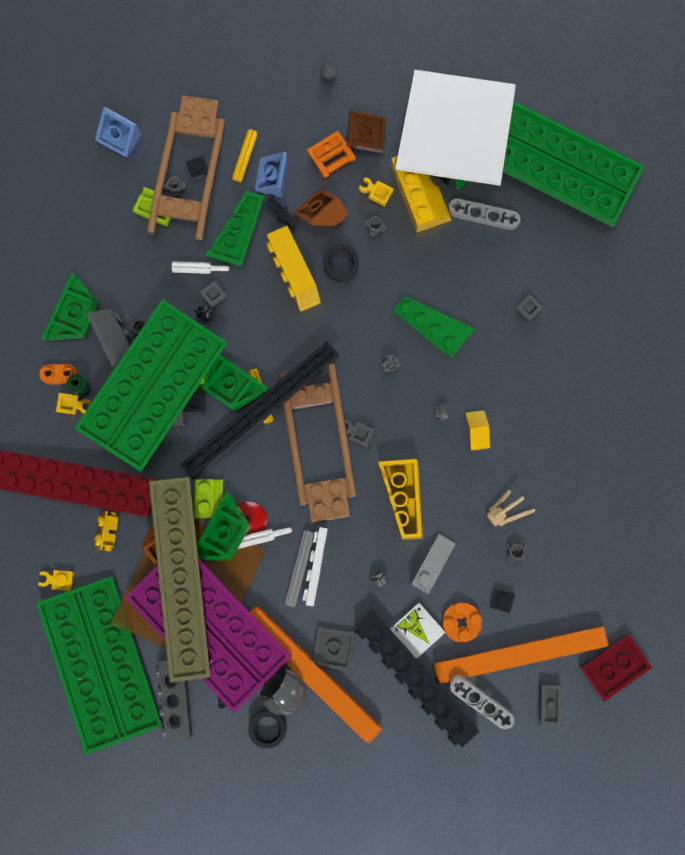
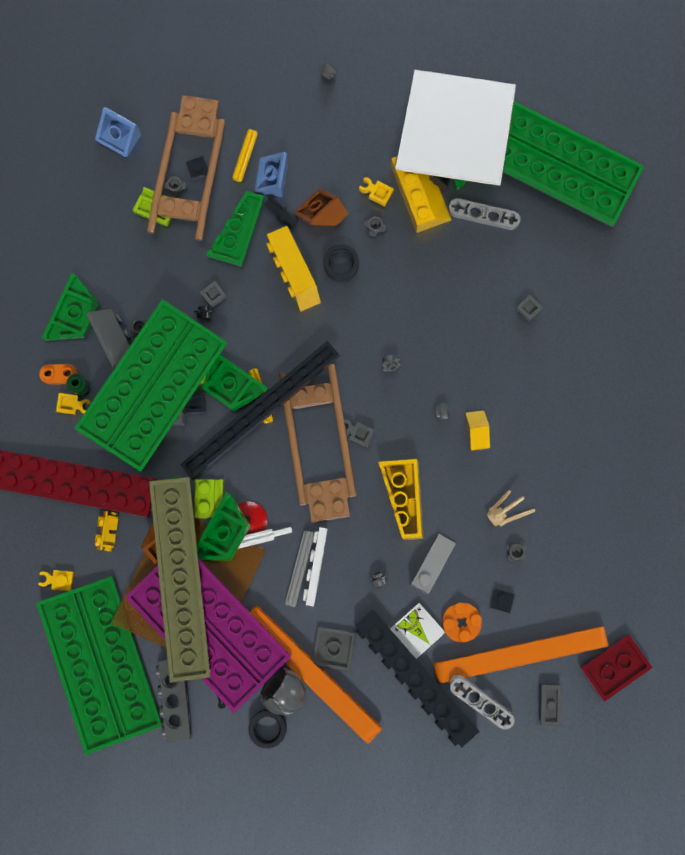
(196, 267): white axle -> none
(328, 149): orange plate -> none
(366, 131): reddish brown plate -> none
(436, 327): green wing -> none

